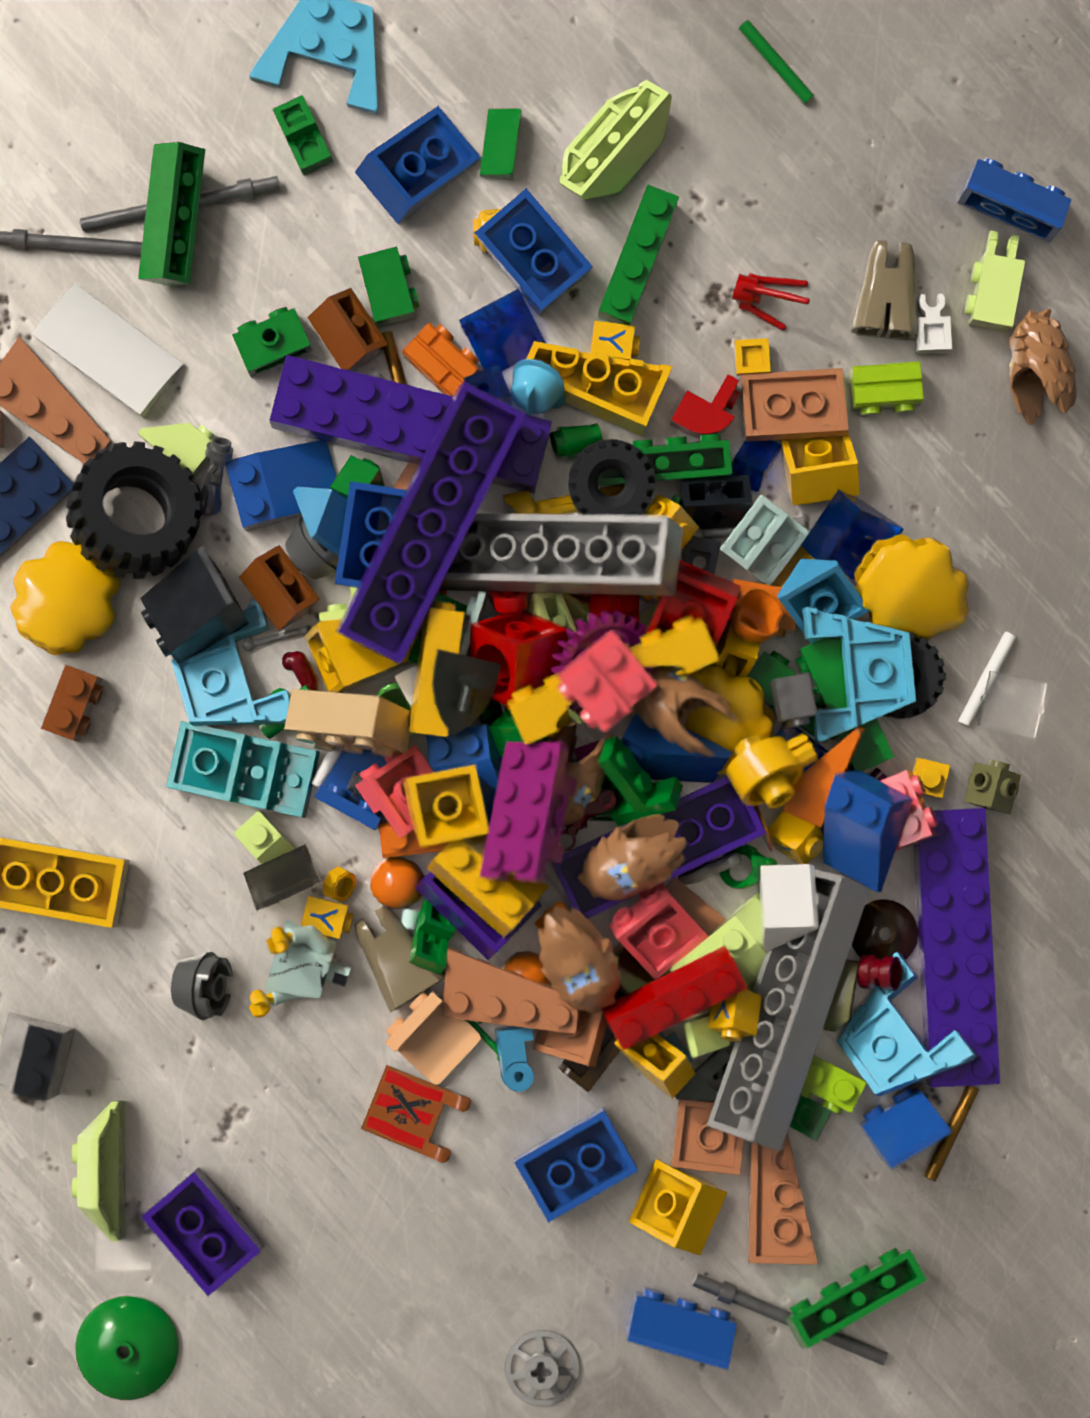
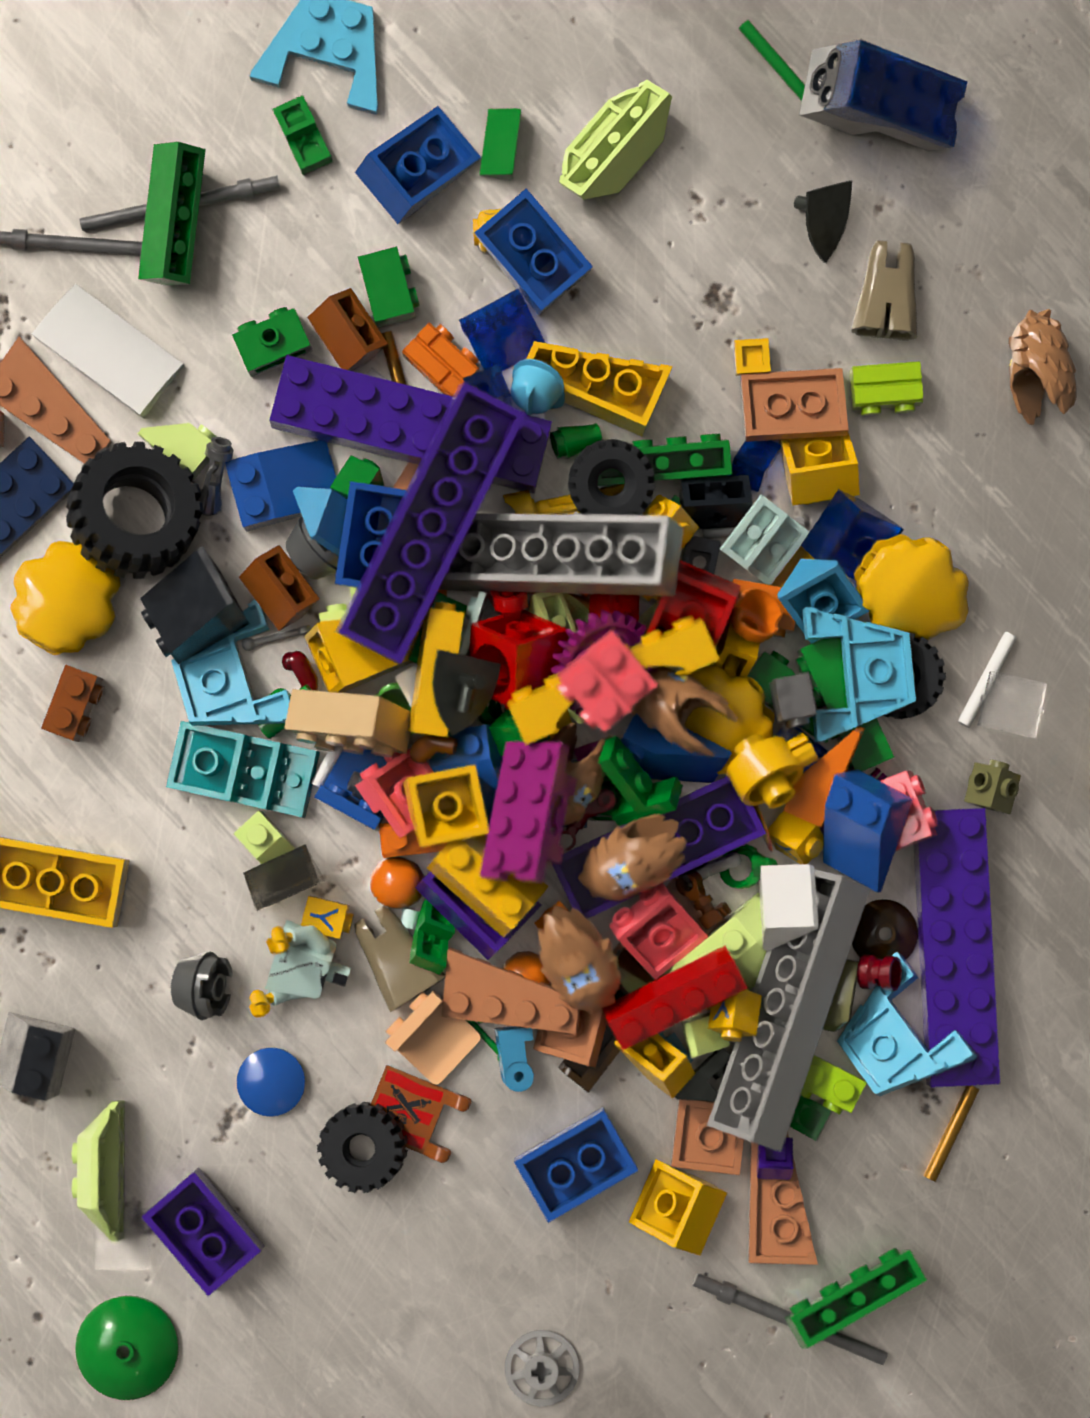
(270, 1082): none -> blue dish
(339, 884): yellow tile -> none
(384, 1133): none -> black tyre
(428, 745): none -> reddish brown arm
(615, 340): yellow brick -> none
(638, 256): green brick -> none
(681, 1328): blue slope -> none
(701, 417): red brick -> none
(711, 914): none -> reddish brown piece
(750, 290): red plant -> none
(775, 1164): none -> dark purple slope
(826, 216): none -> pearl dark grey shield
(875, 89): none -> clear blue piece
(903, 1127): blue slope -> none
(933, 330): white plate -> none
(933, 776): yellow plate -> none
(996, 286): yellowish green hinge -> none
(1015, 199): blue slope -> none

